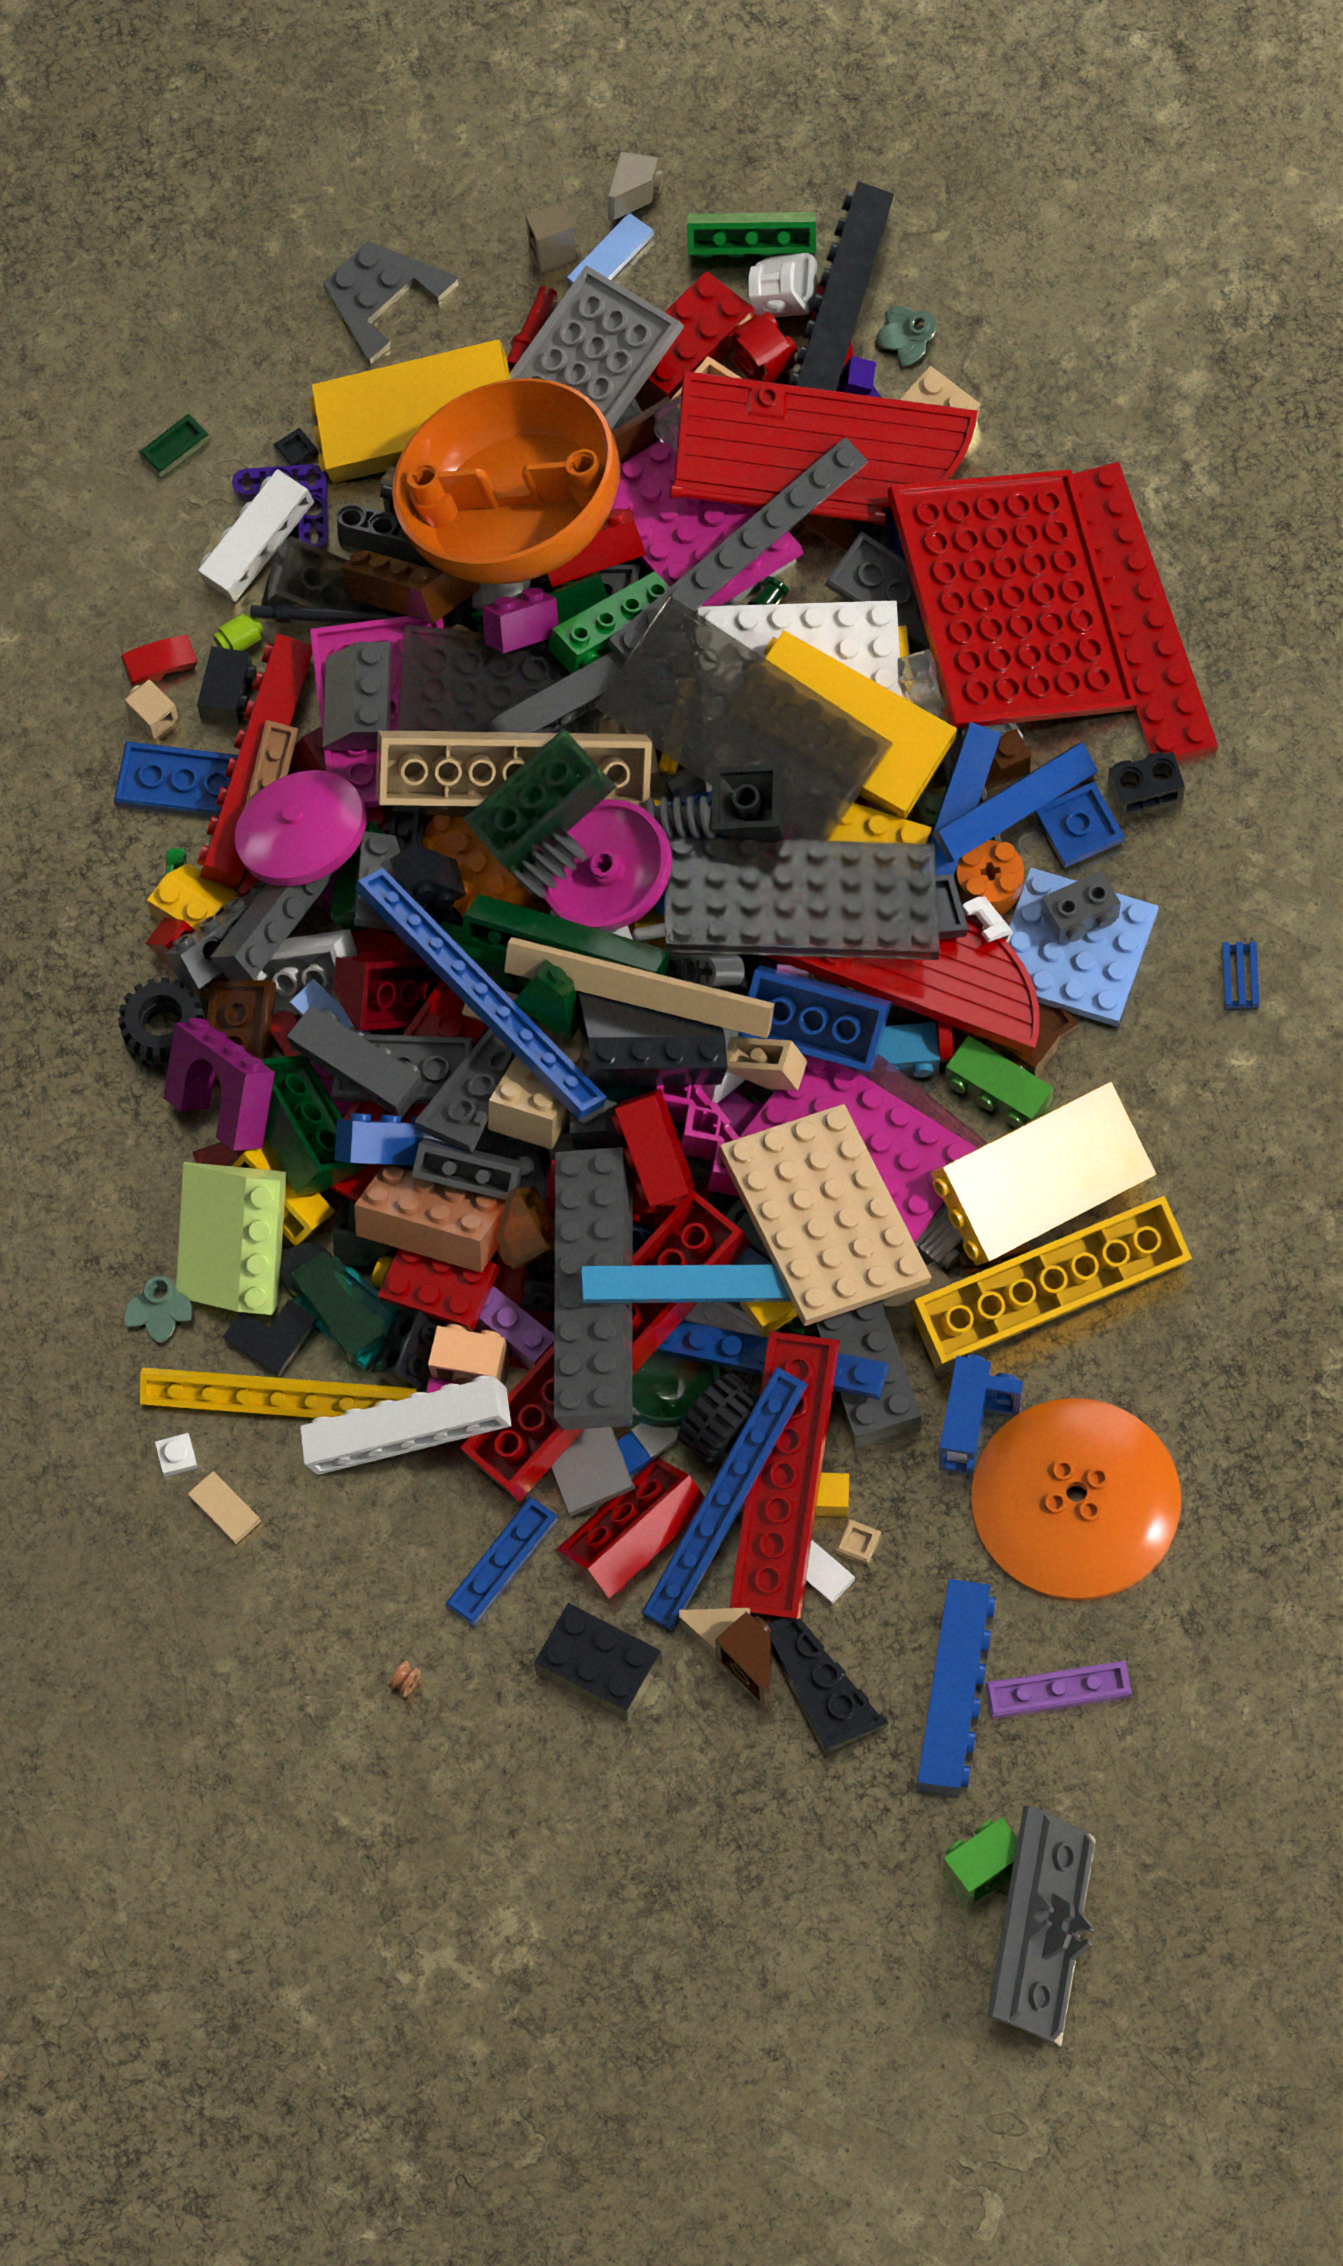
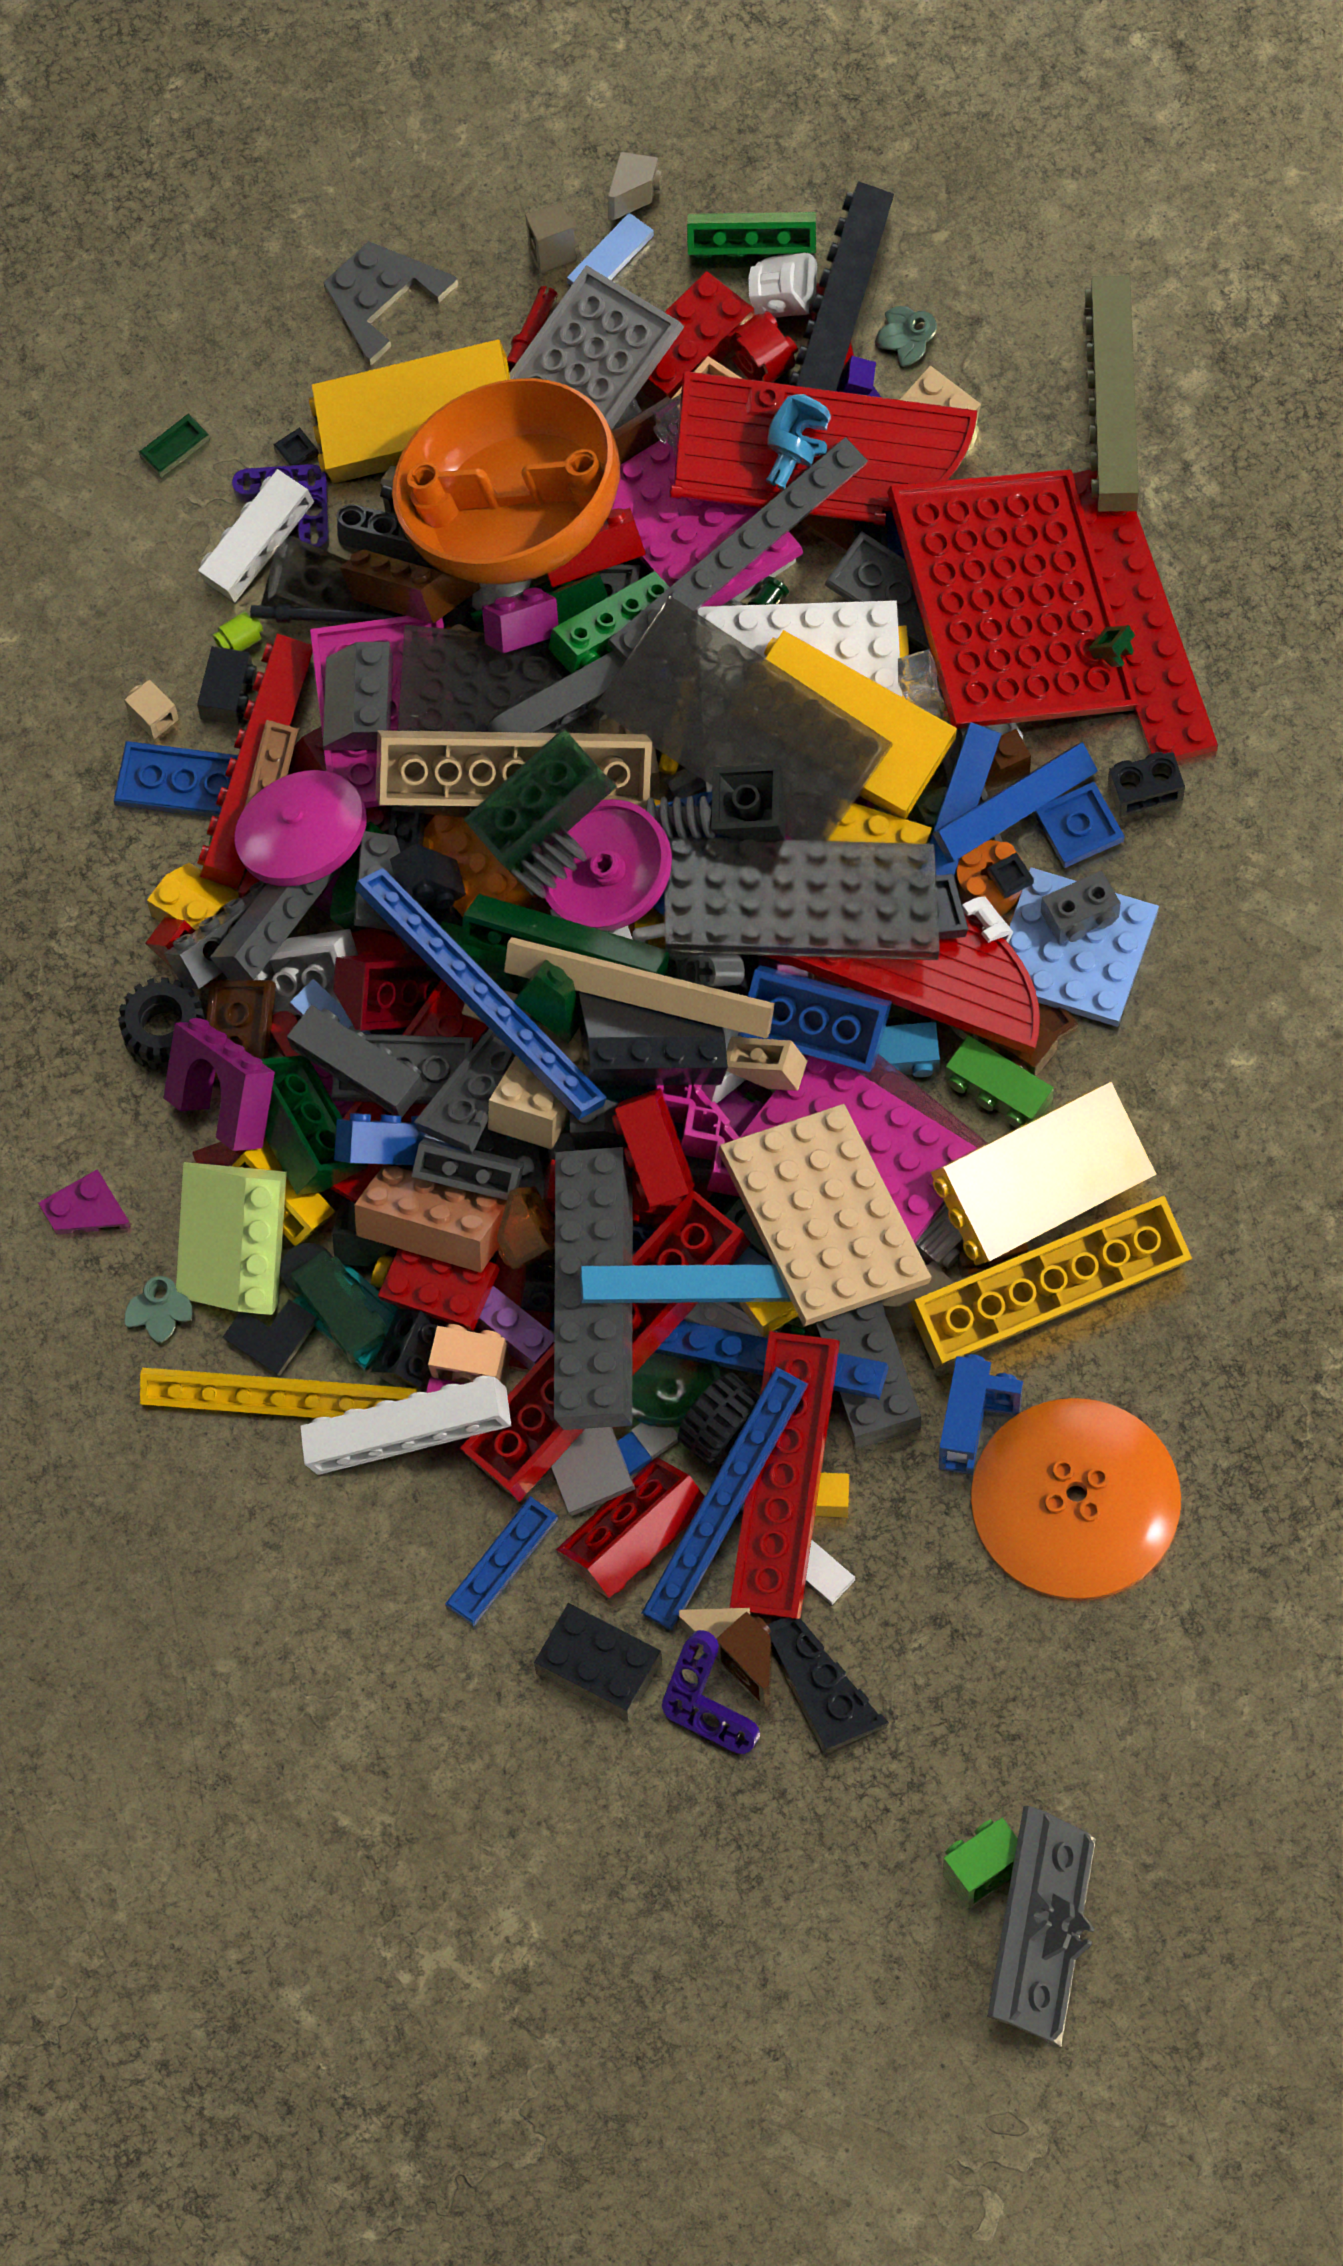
(83, 1207): none -> magenta wing
(158, 658): red slope -> none
(175, 858): green hand -> none
(176, 1455): white plate -> none
(224, 1507): tan tile -> none
(404, 1678): nougat bush -> none
(692, 1697): none -> dark purple beam
(787, 439): none -> dark azure piece
(858, 1542): tan tile -> none
(945, 1041): red piece -> none
(954, 1688): blue brick -> none
(1010, 875): none -> black tile
(1058, 1689): medium lavender tile -> none
(1112, 643): none -> dark green tile
(1113, 393): none -> olive brick
(1239, 949): blue tile -> none

